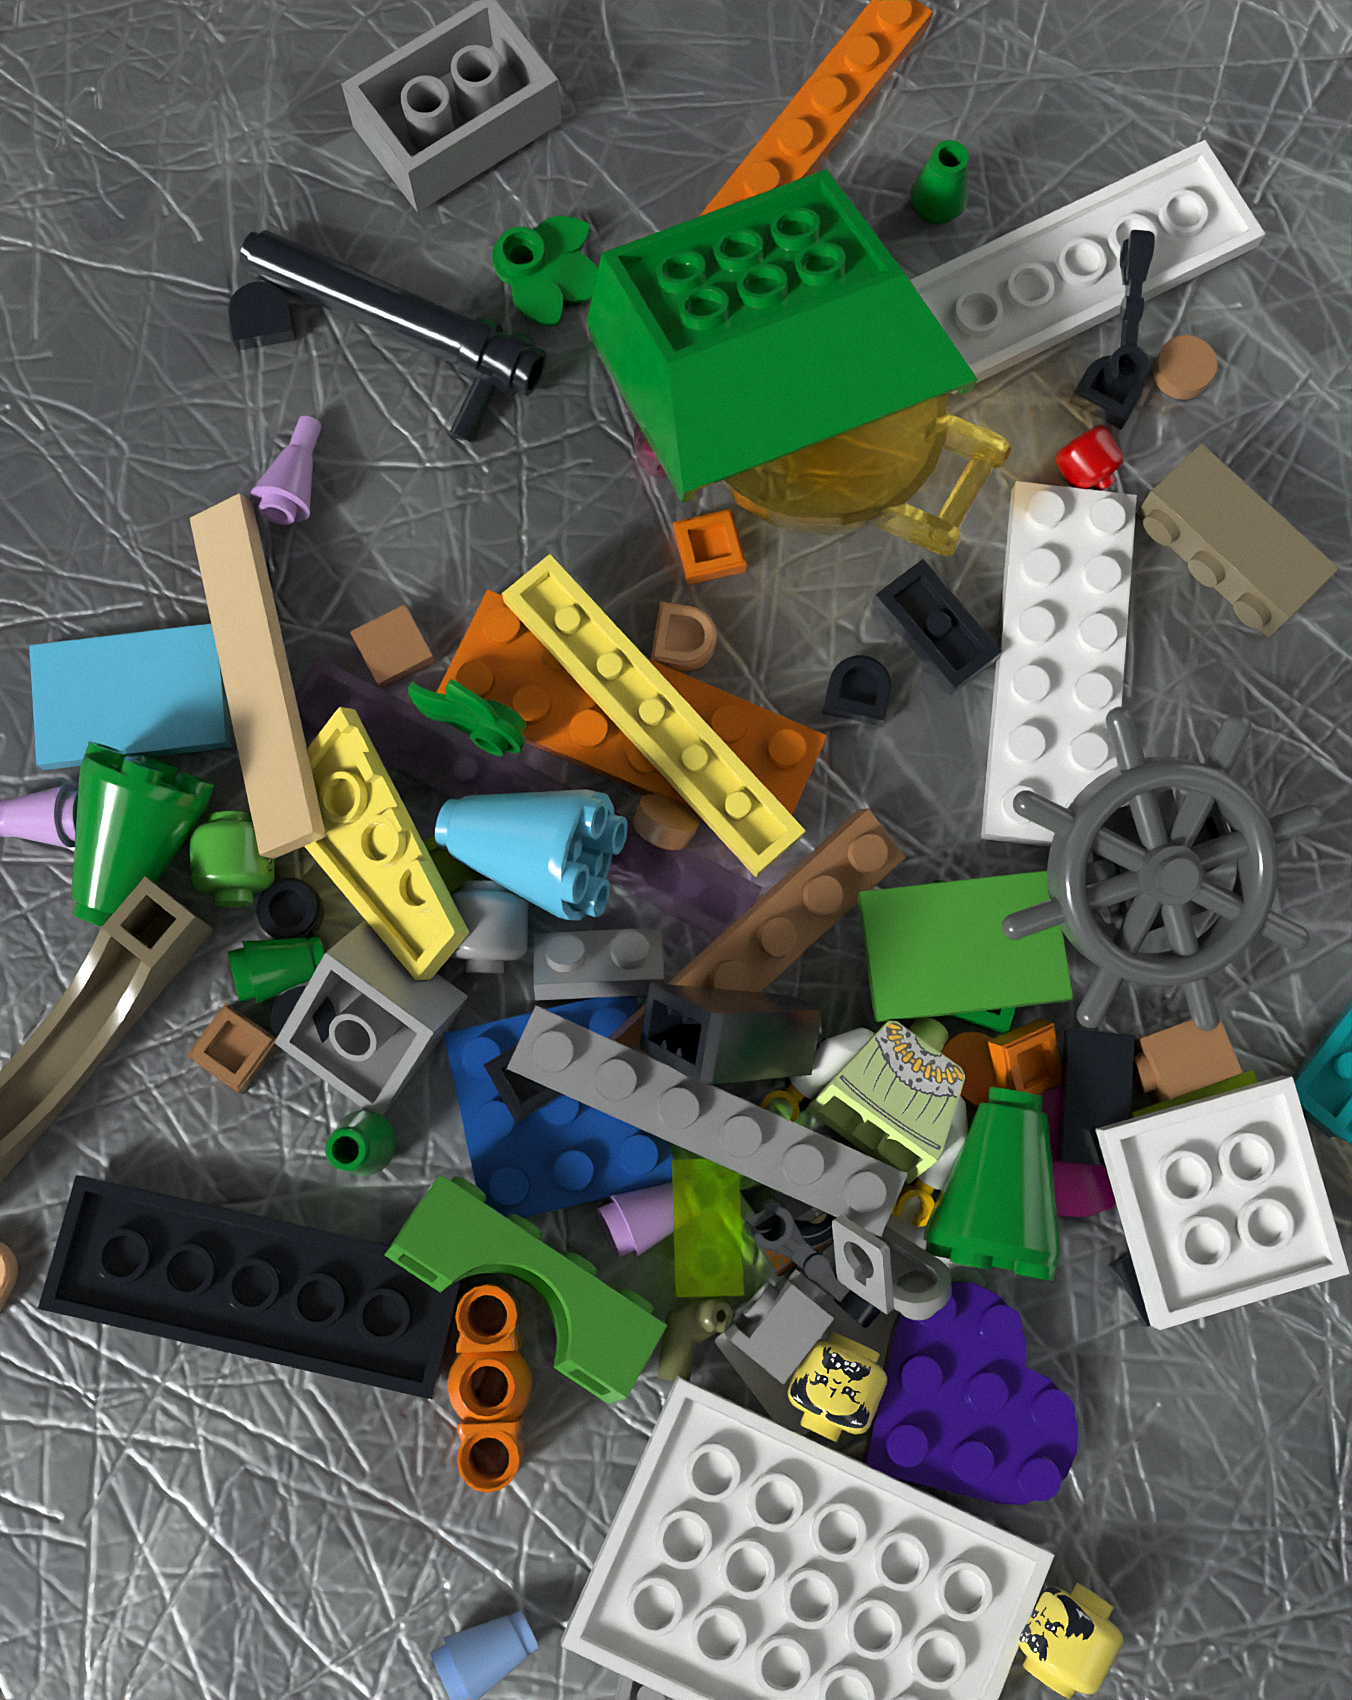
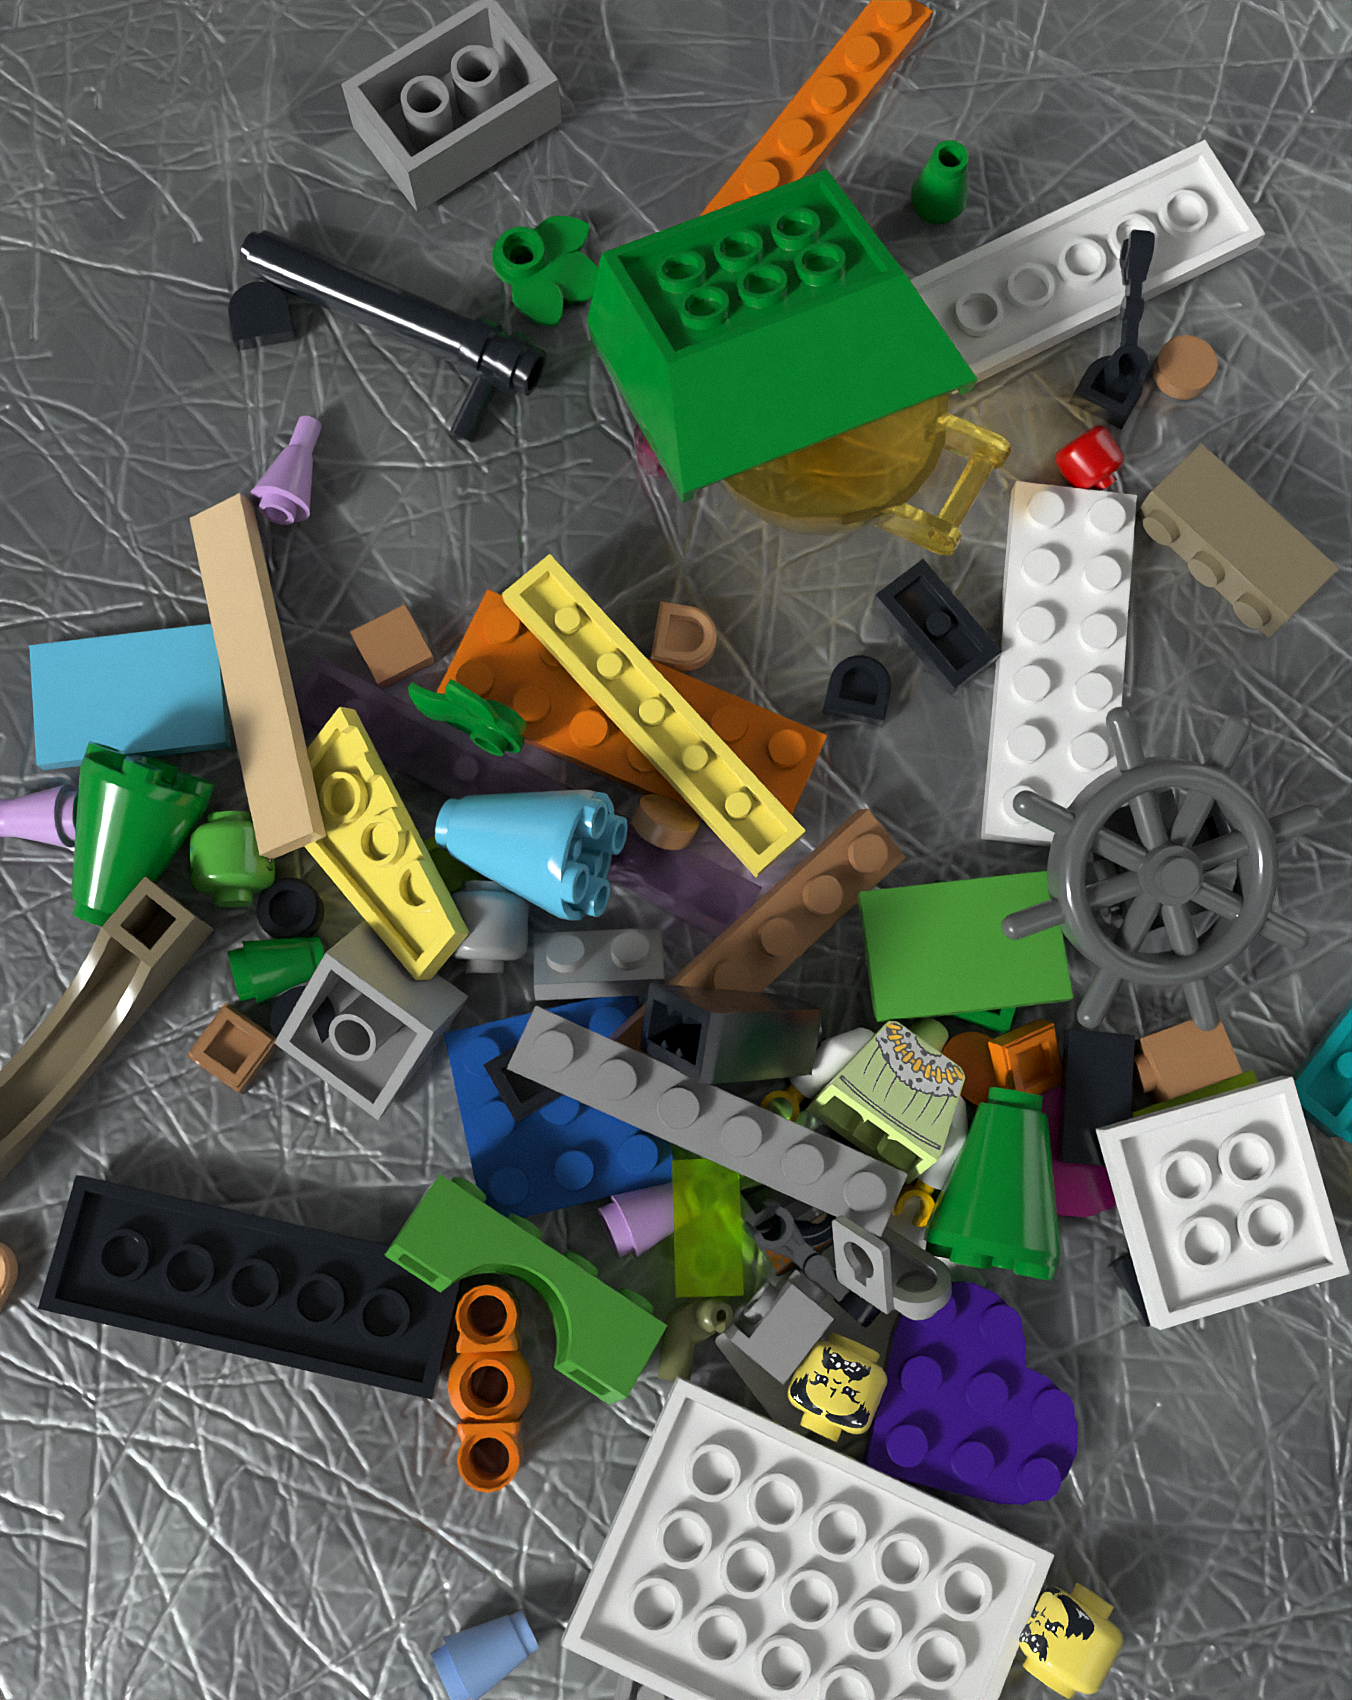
(375, 1143): green cone -> none
(709, 547): orange tile -> none

